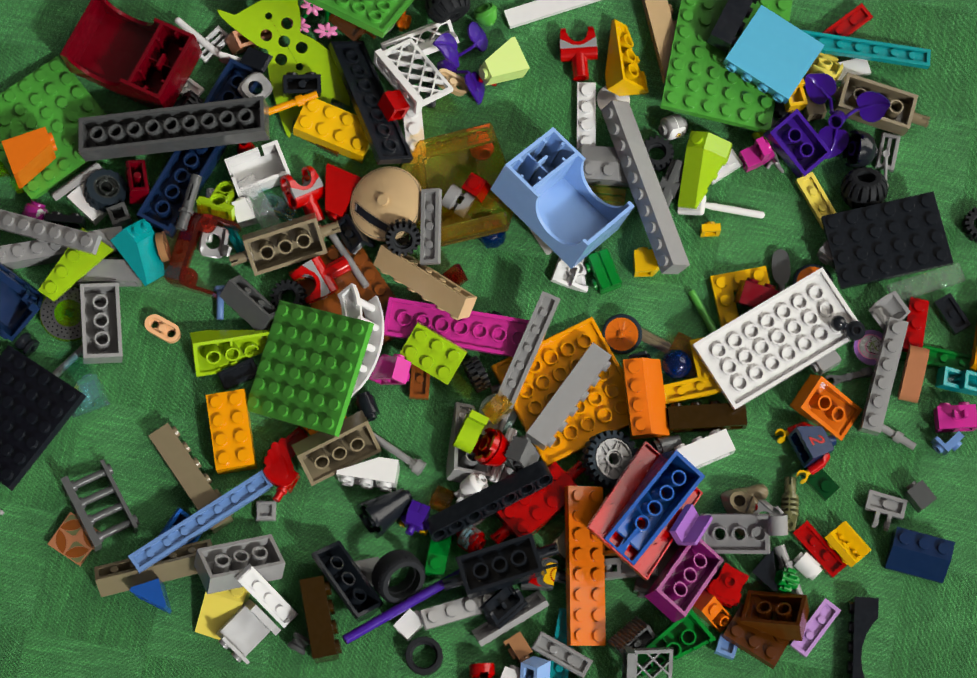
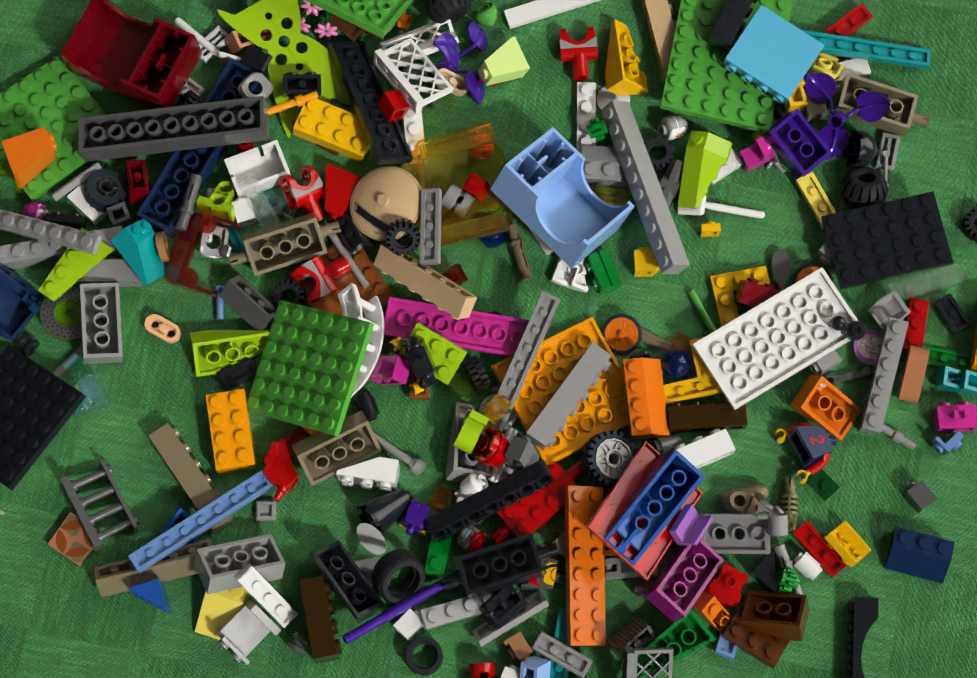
(371, 538): none -> white sticker
(420, 361): none -> black torso
(517, 246): none -> dark tan pin
(597, 129): none -> green gear
(816, 627): lavender plate -> none
(886, 505): light grey hinge -> none

